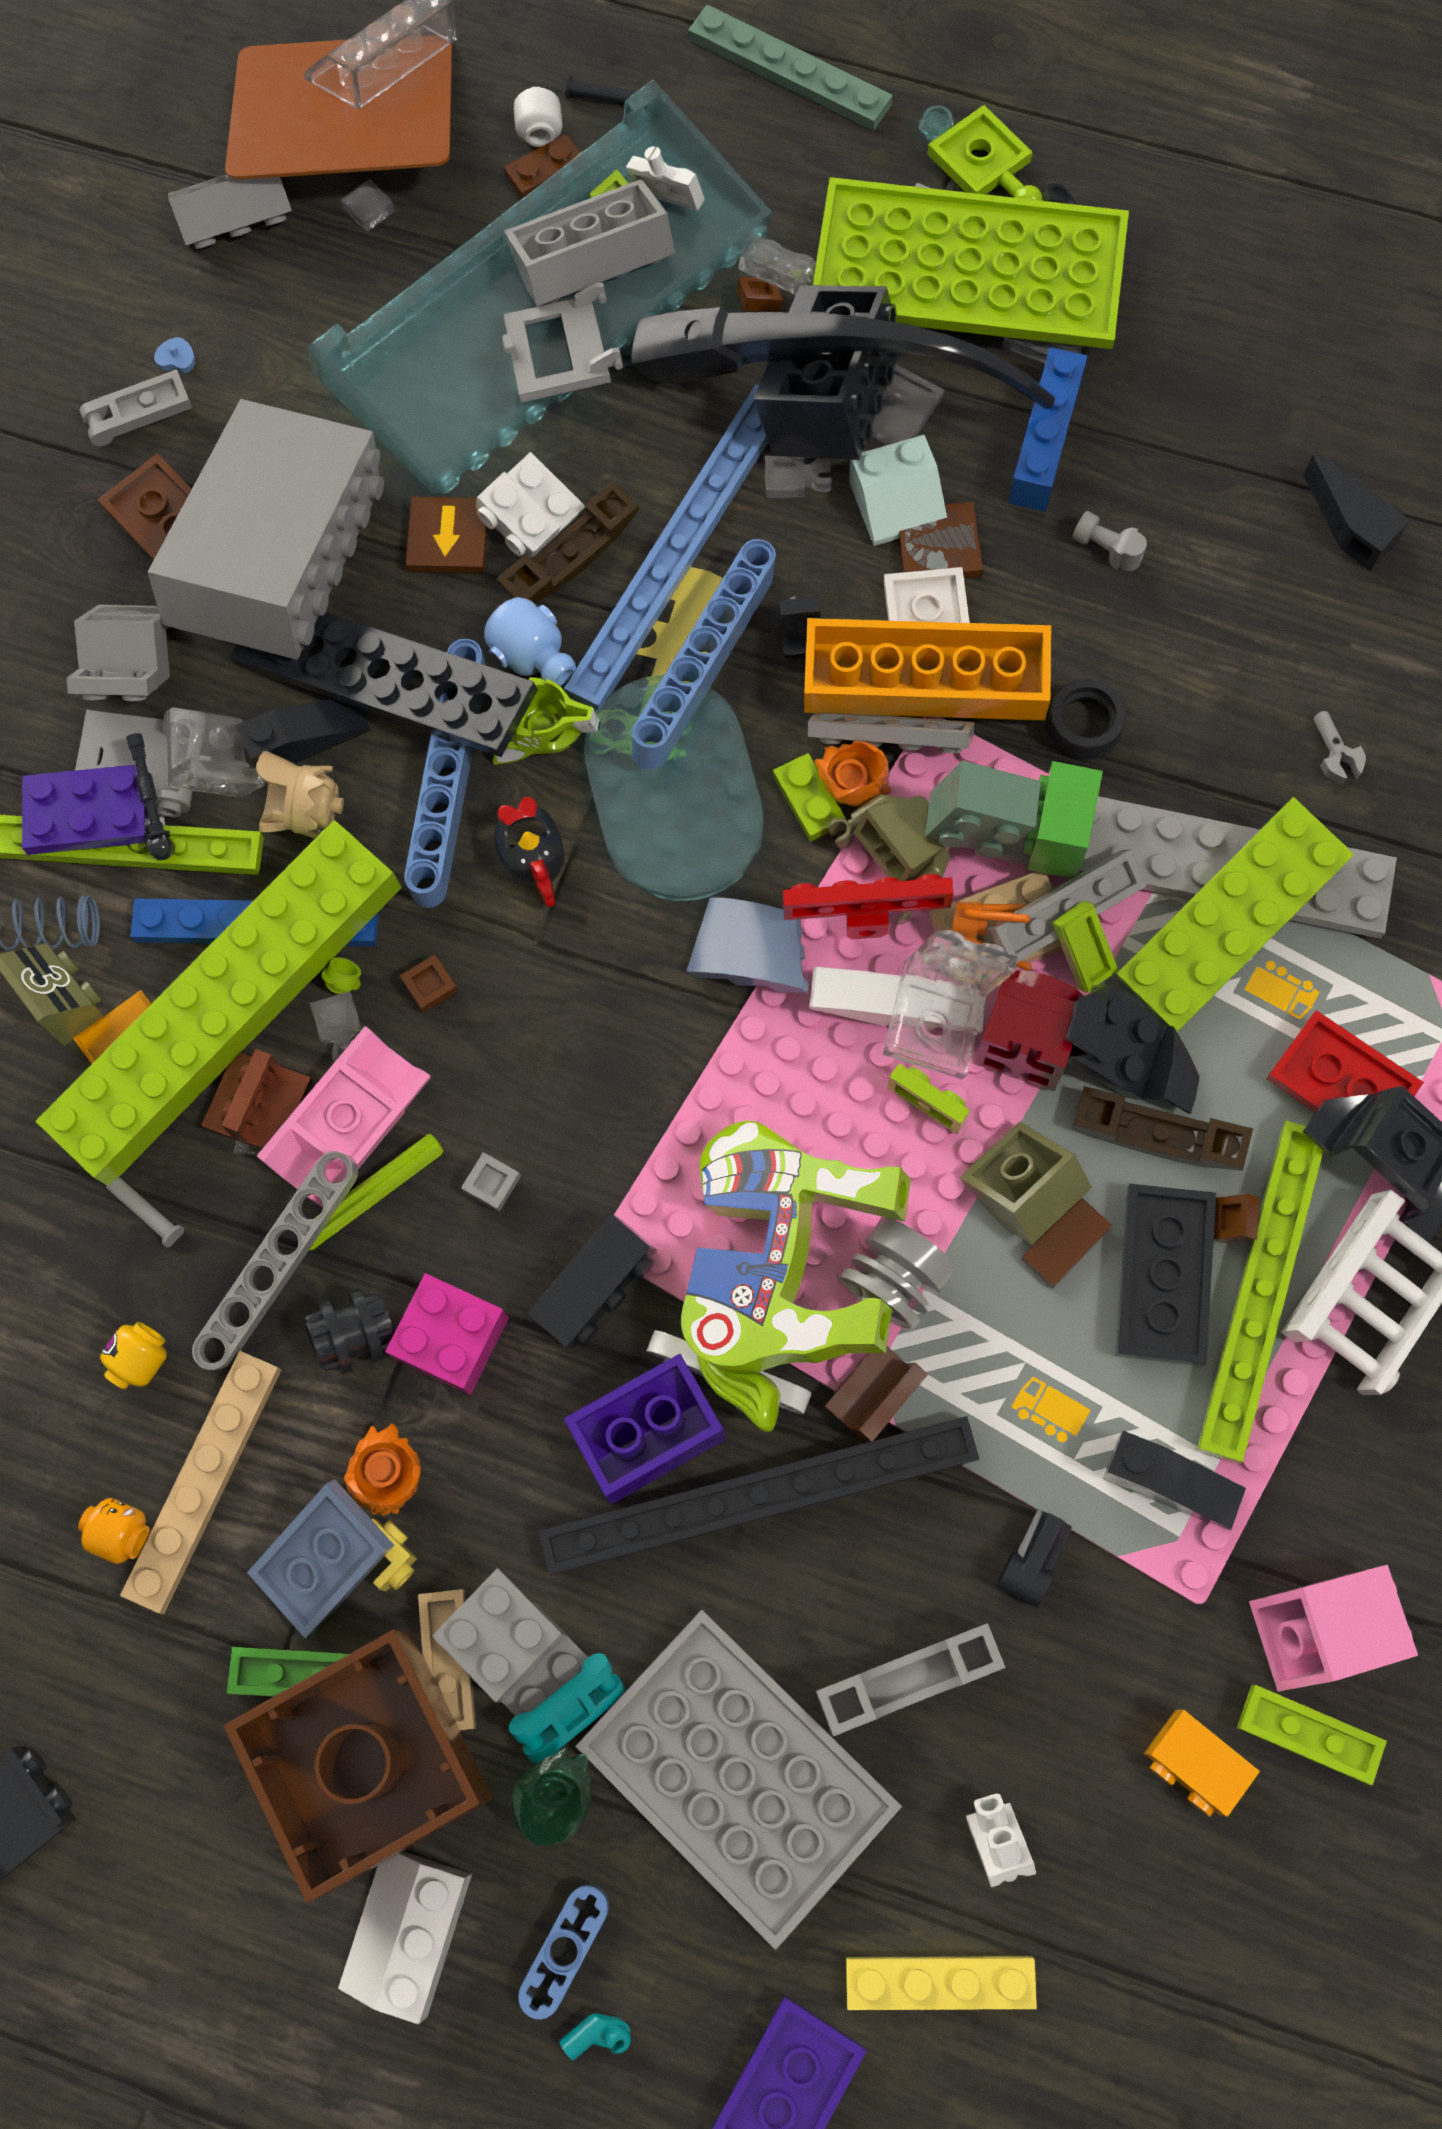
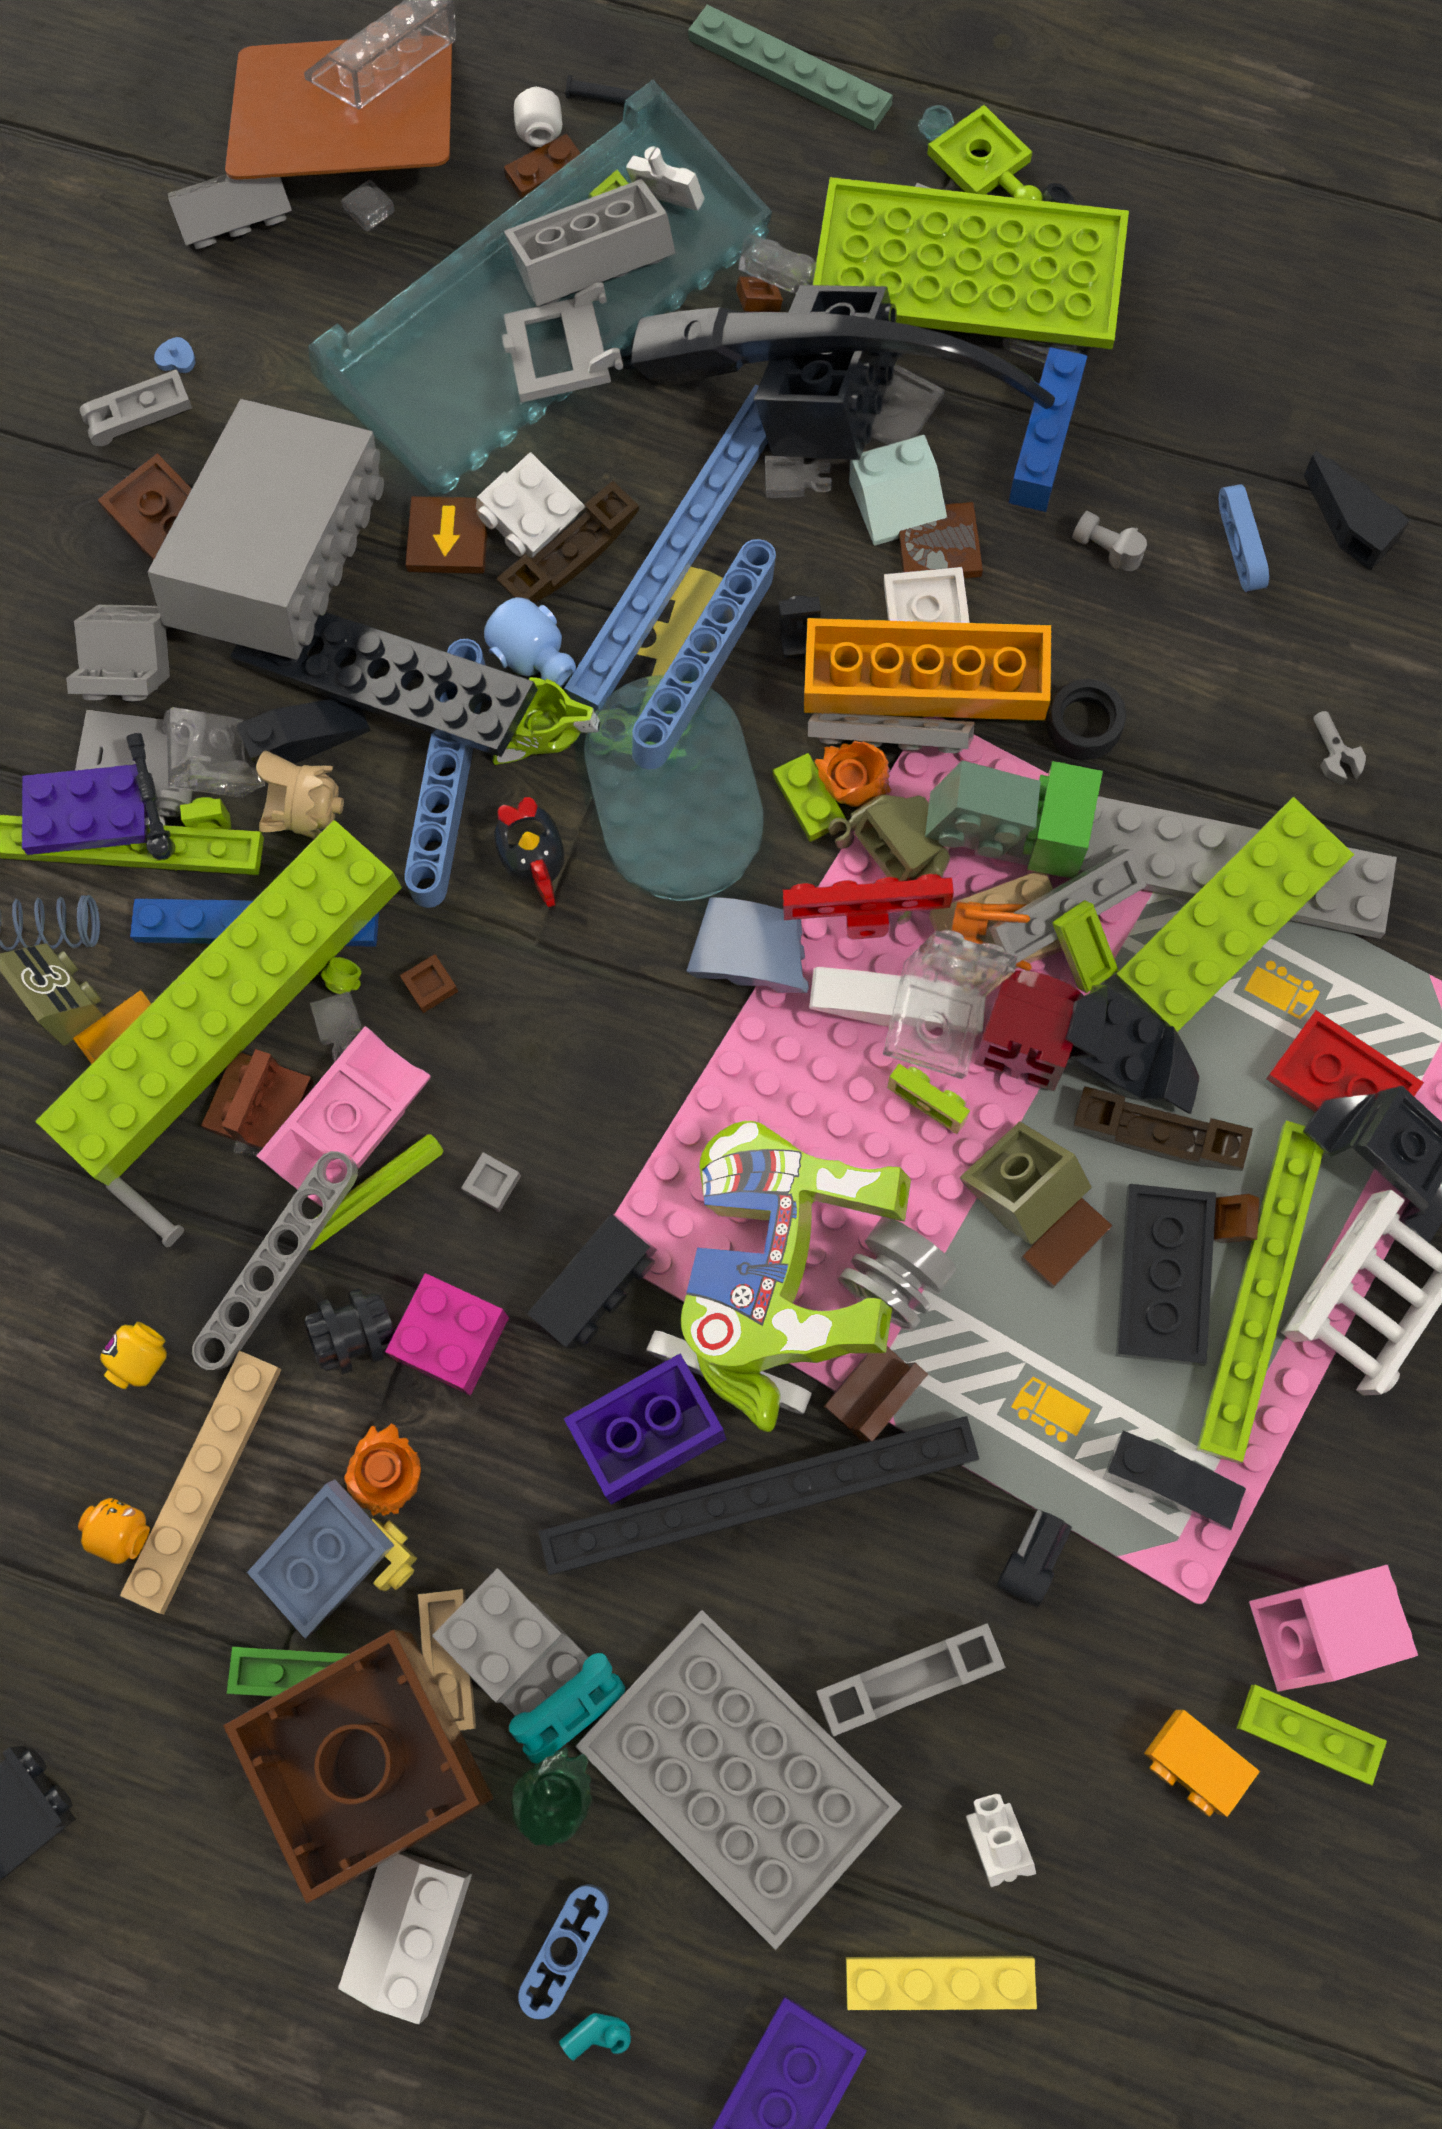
(205, 813): none -> lime plate
(1243, 538): none -> medium blue beam

